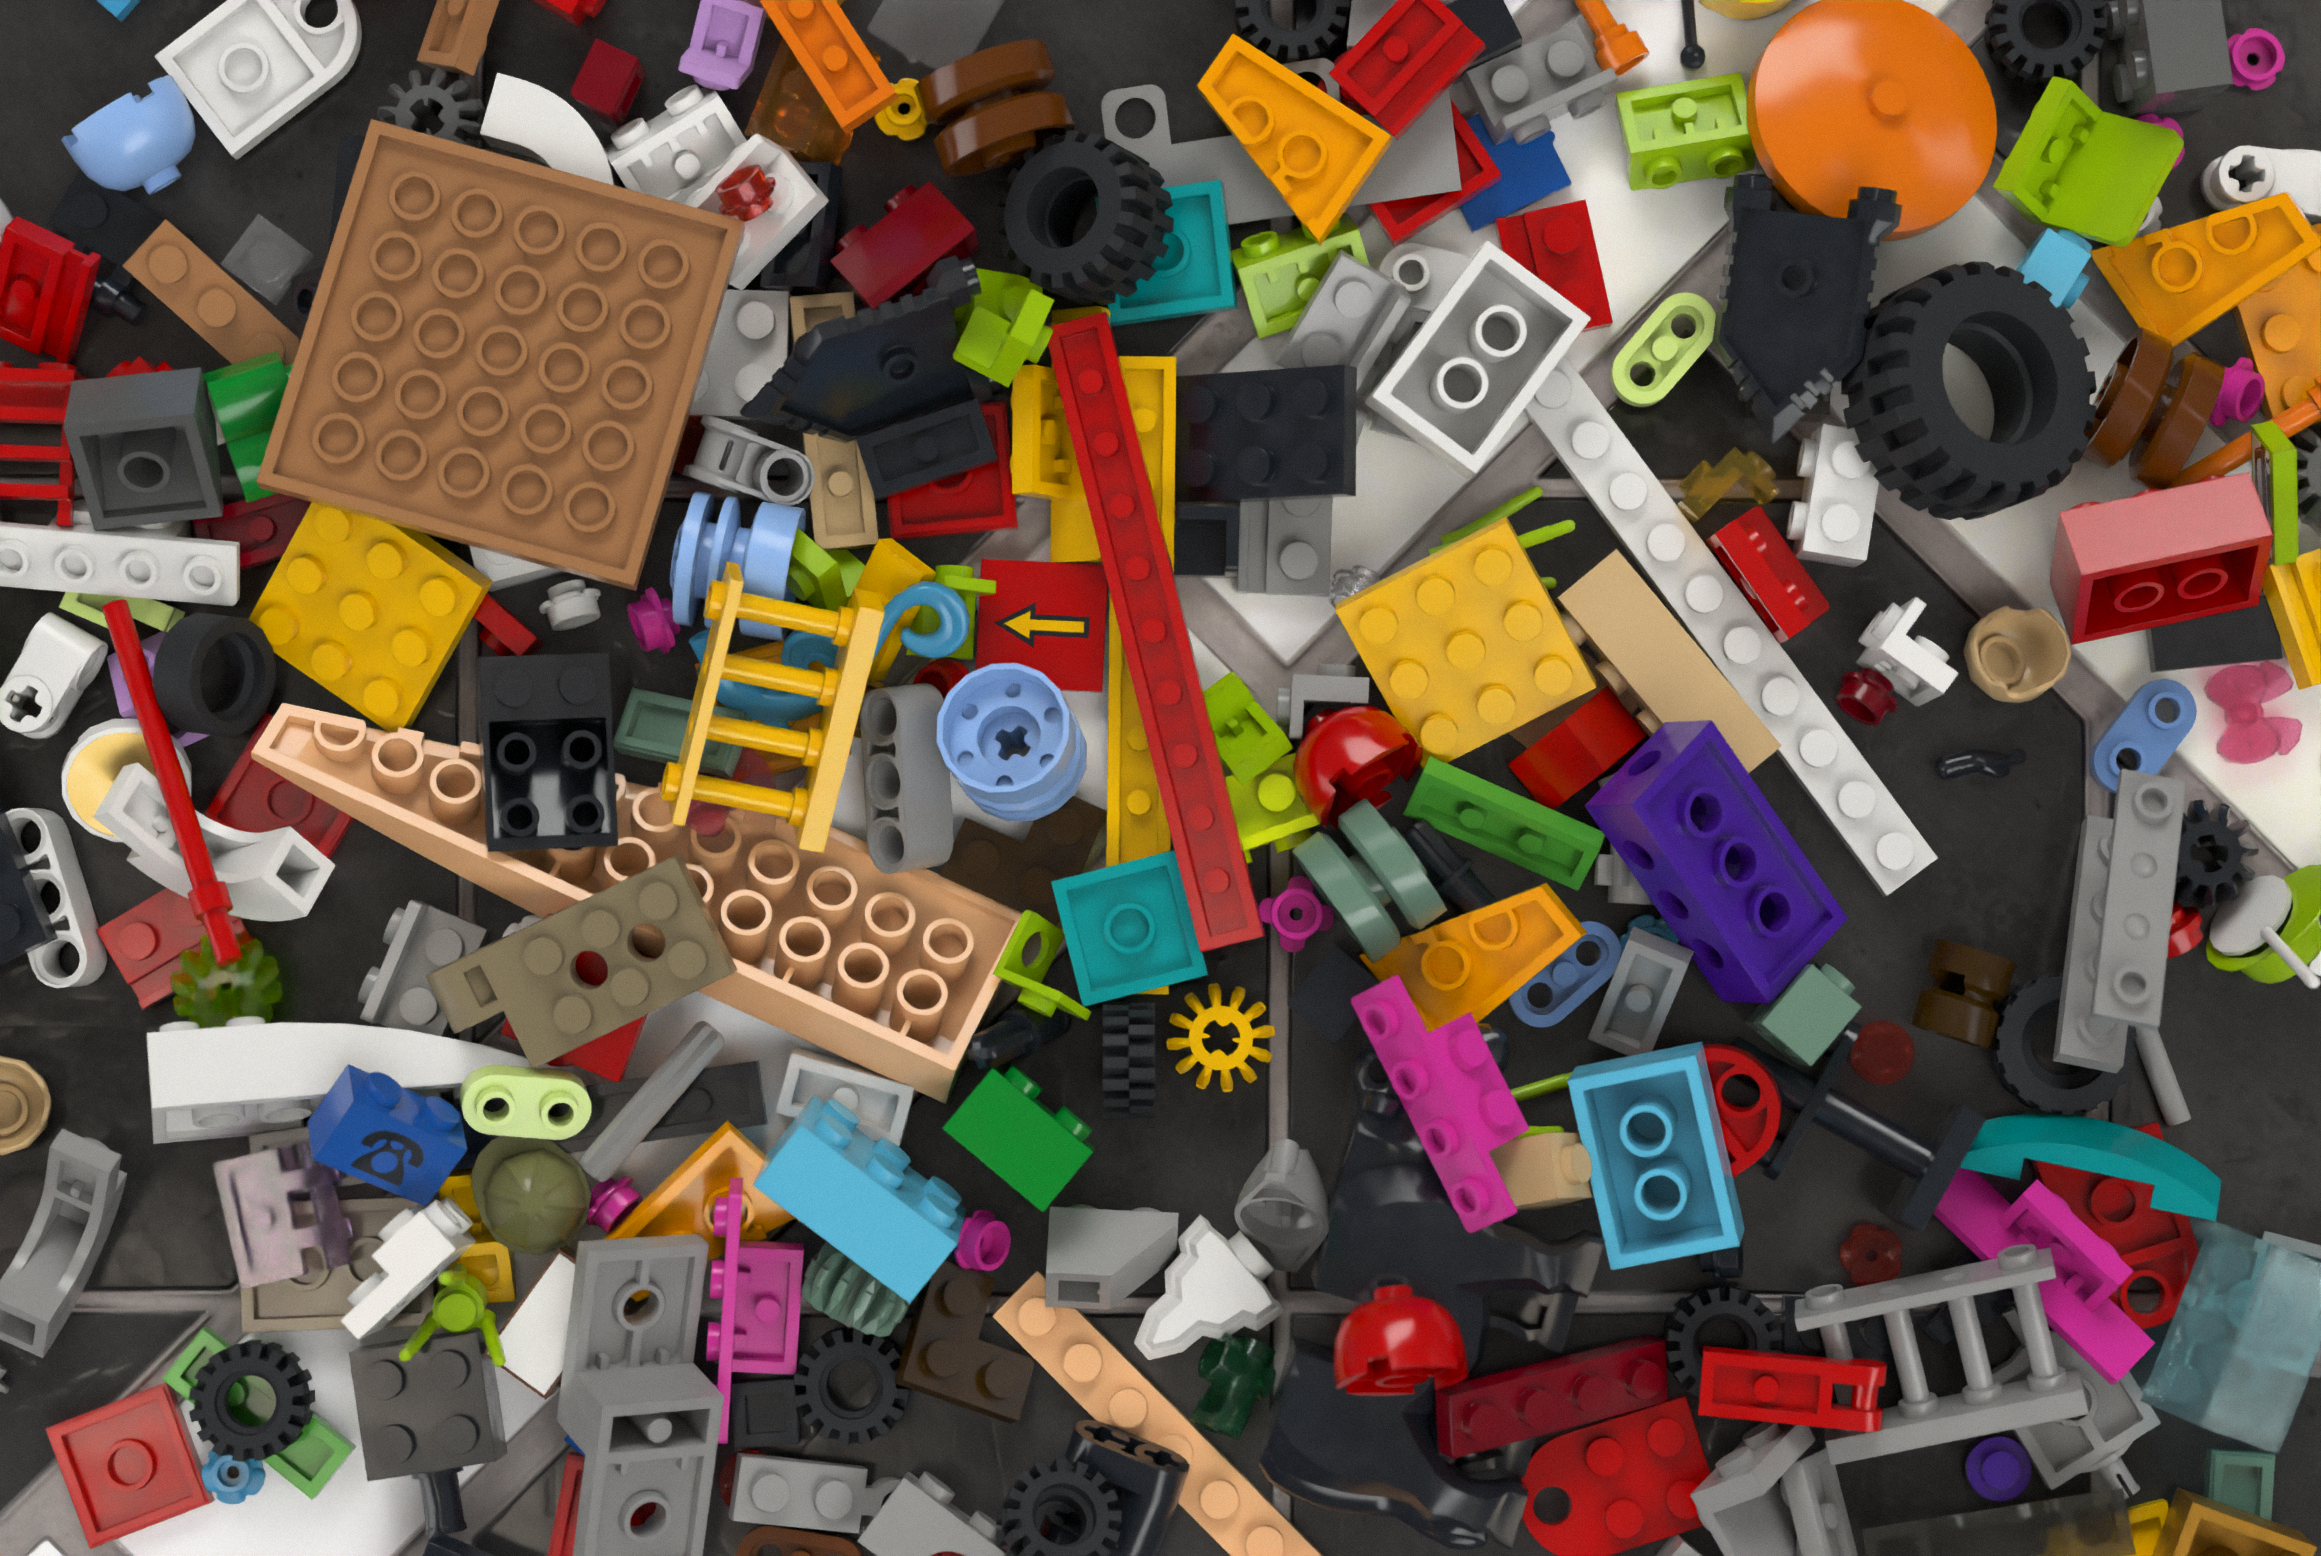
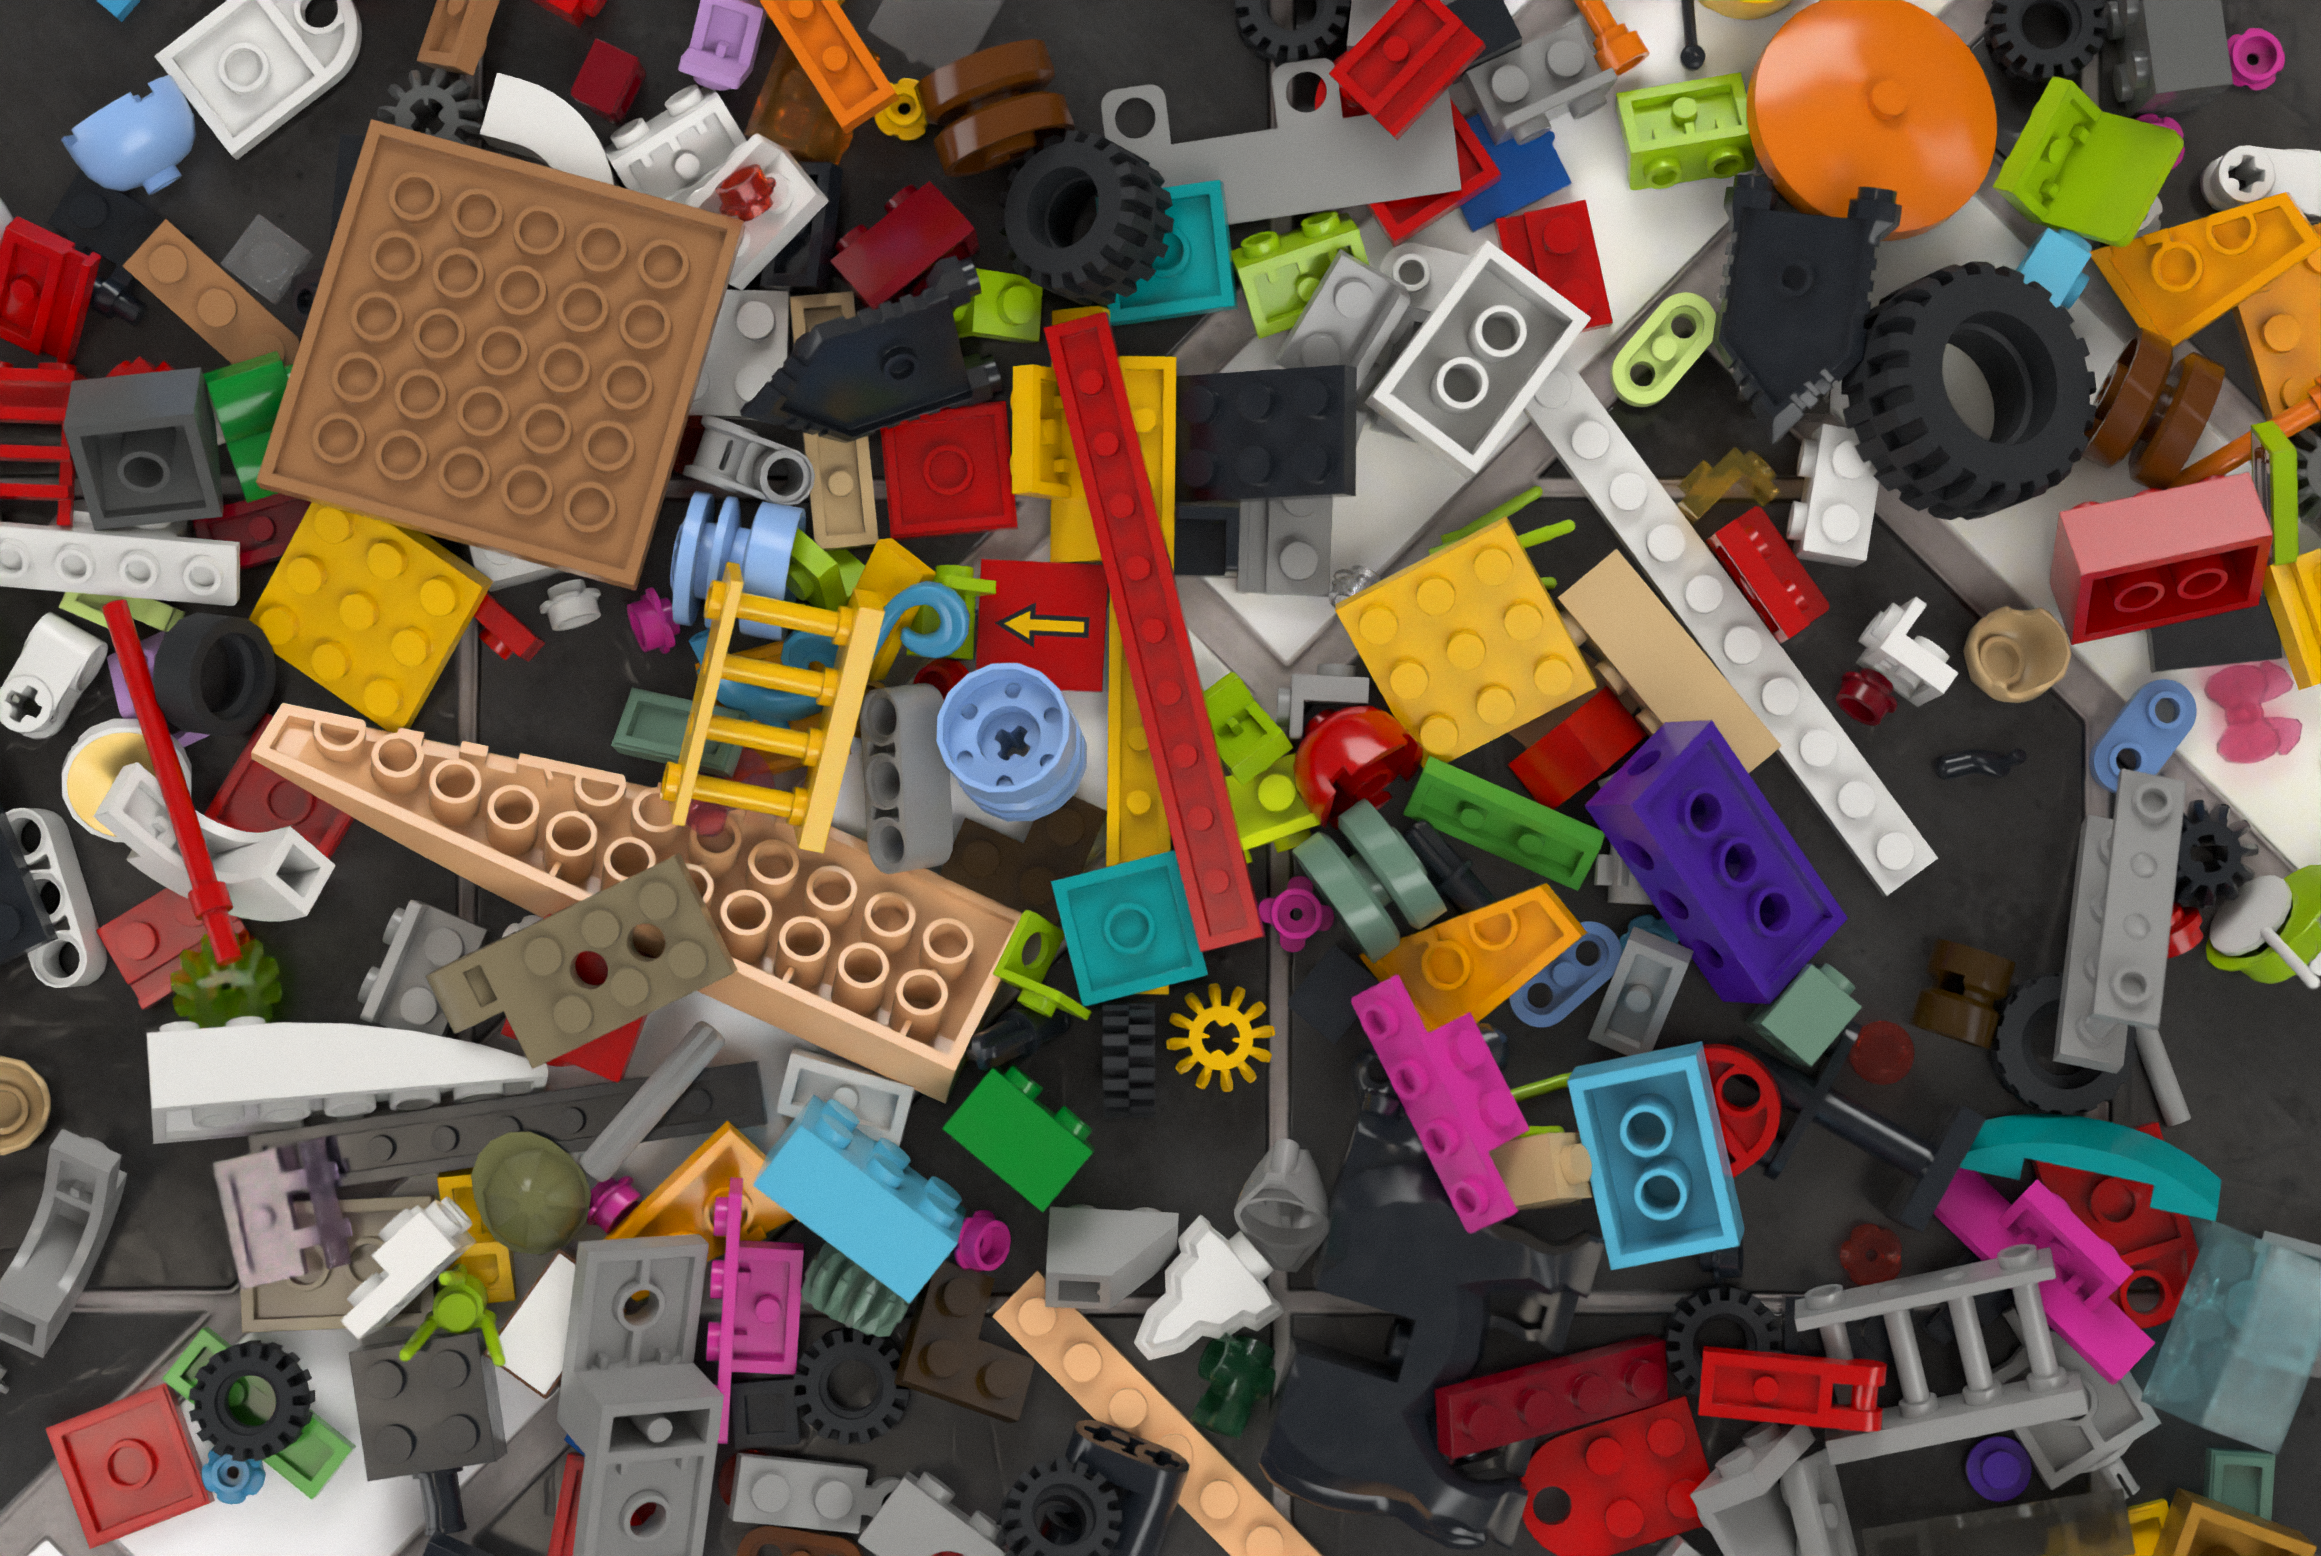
(387, 1134): blue brick -> none
(528, 1098): yellowish green plate -> none
(546, 751): black slope -> none
(927, 449): black plate -> none
(1001, 346): lime bracket -> none
(1294, 133): light orange wing -> none
(1398, 1344): red cylinder -> none
(2239, 395): dark pink plate -> none

